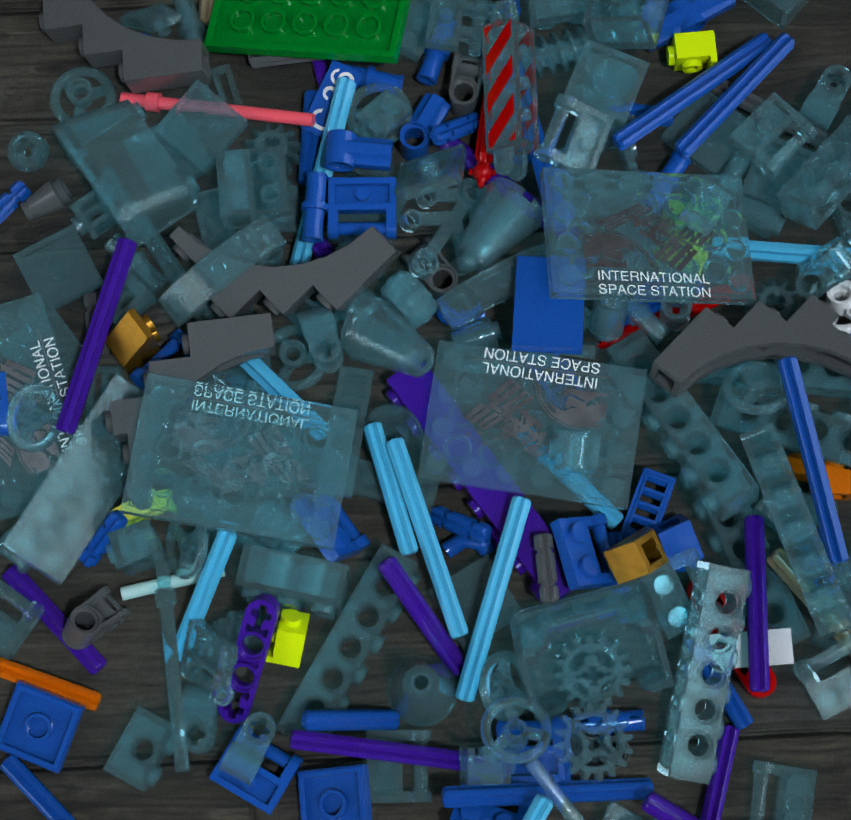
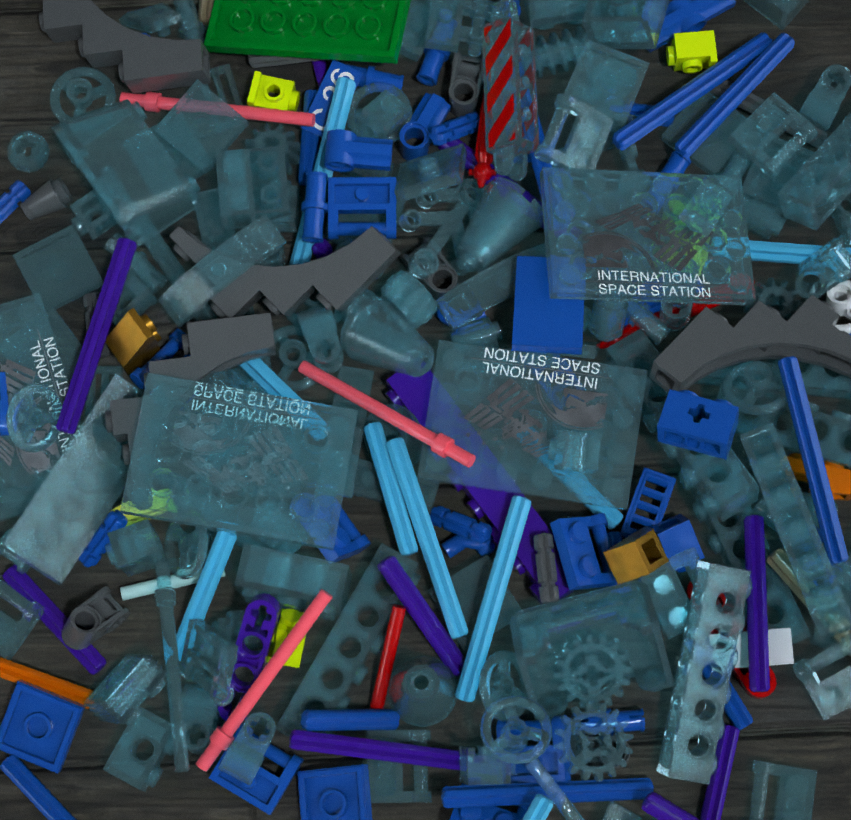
(126, 688): none -> clear light blue brick
(223, 736): none -> coral bar
(261, 86): none -> neon yellow brick
(388, 656): none -> red bar
(439, 443): none -> coral bar
(680, 427): none -> blue brick

